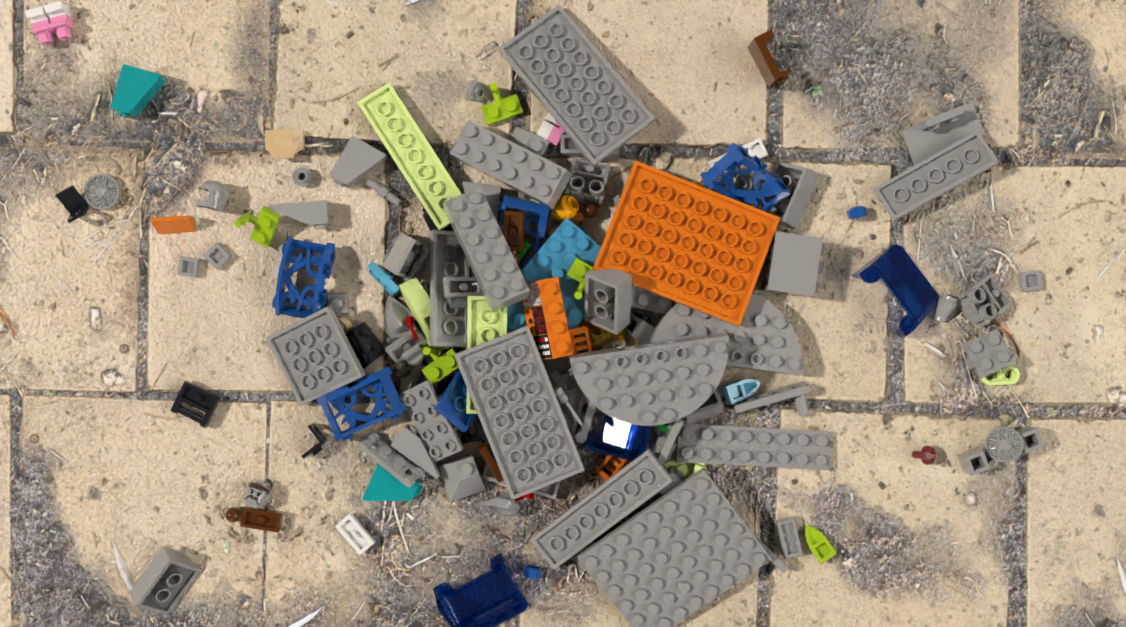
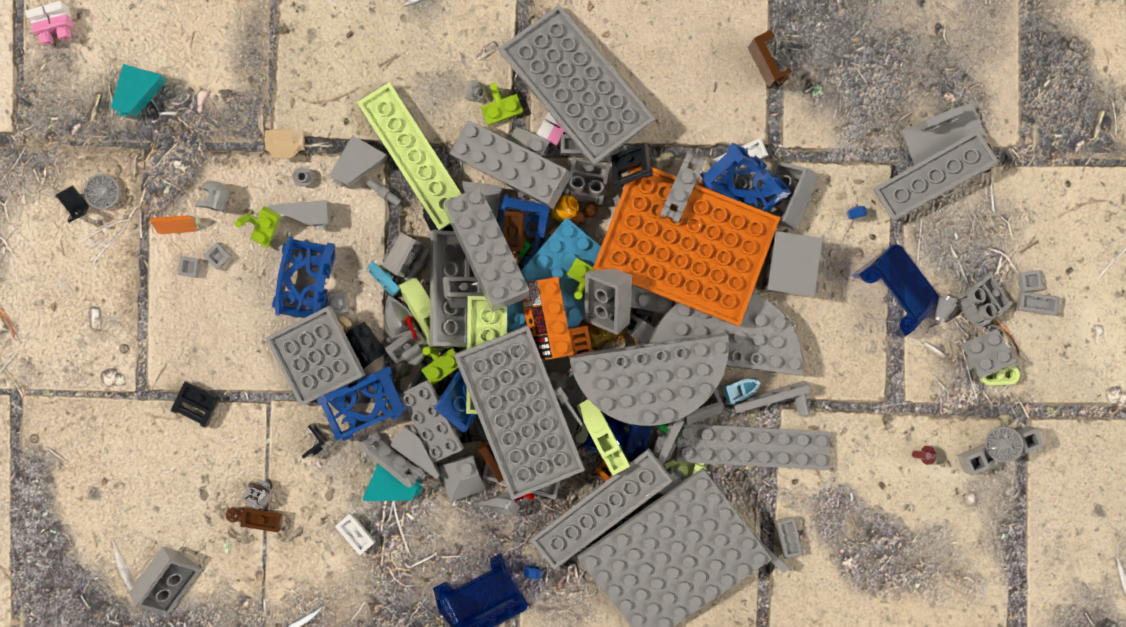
(603, 437): none -> yellowish green slope
(630, 160): none -> black plate
(682, 187): none -> light grey plate
(819, 545): lime plate -> none
(1037, 303): none -> light grey plate

